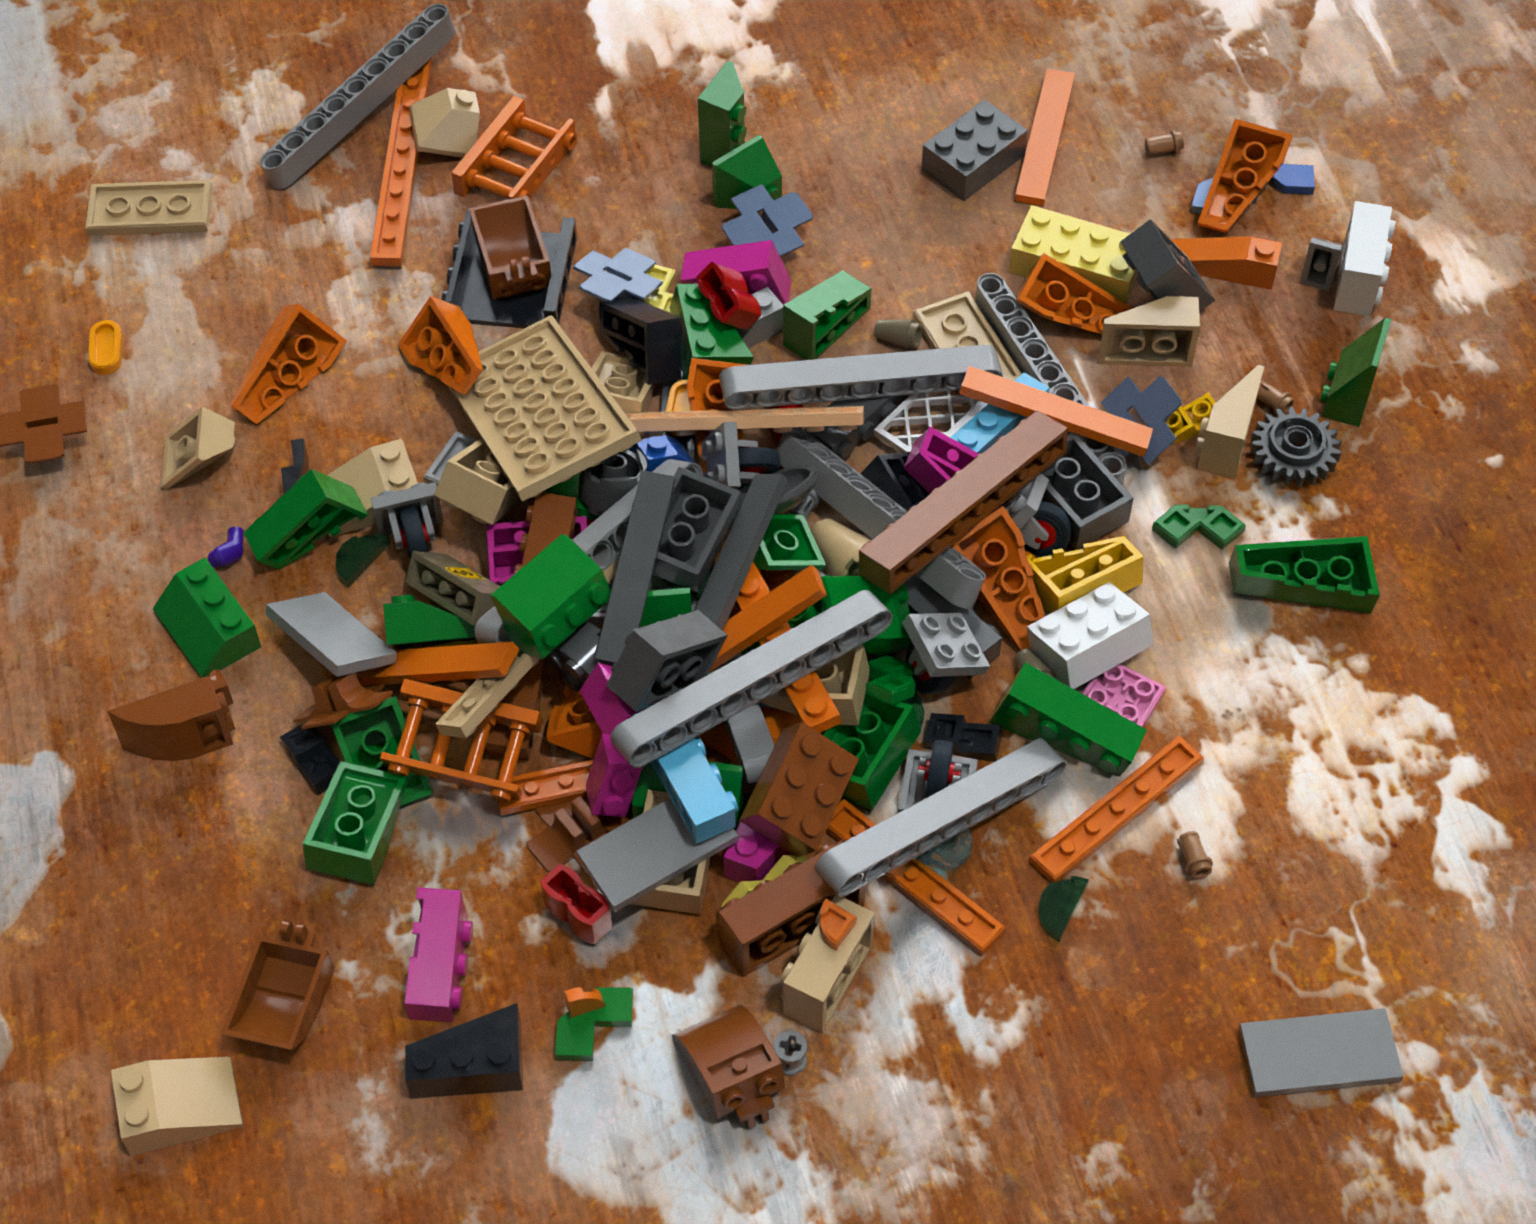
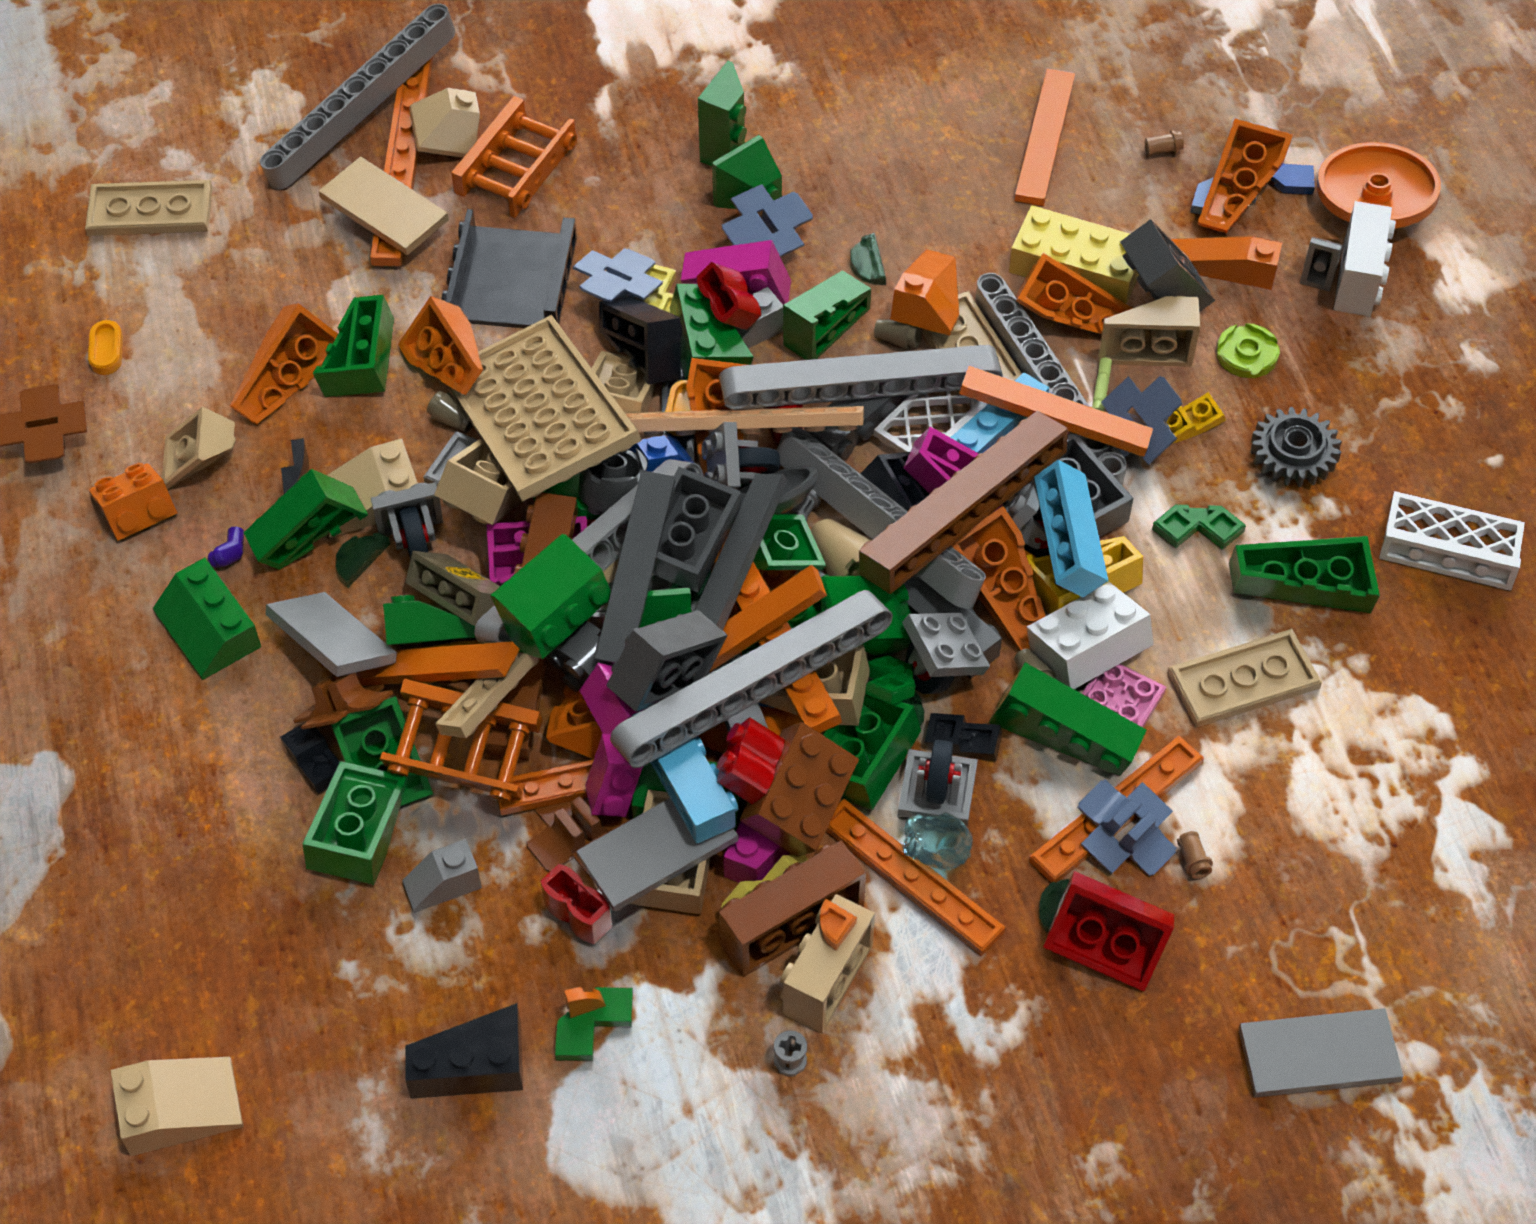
(133, 500): none -> orange bracket
(178, 721): dark orange piece -> none
(280, 989): dark orange piece -> none
(361, 350): none -> green wedge
(383, 205): none -> tan tile
(438, 956): dark pink wedge -> none
(442, 876): none -> light grey slope
(447, 410): none -> dark tan cone
(510, 247): dark orange piece -> none
(733, 1064): dark orange piece -> none
(750, 760): none -> red brick
(867, 261): none -> clear green tile
(928, 294): none -> orange wedge
(939, 817): beam -> none
(974, 150): dark grey brick -> none
(1070, 529): none -> medium azure brick
(1102, 383): none -> yellowish green wheel
(1109, 931): none -> red slope
(1142, 844): none -> sand blue piece
(1228, 427): tan slope -> none
(1244, 678): none -> tan tile
(1248, 350): none -> lime tile
(1275, 398): medium nougat pin -> none
(1354, 376): green slope -> none
(1379, 176): none -> orange dish
(1448, 554): none -> white fence

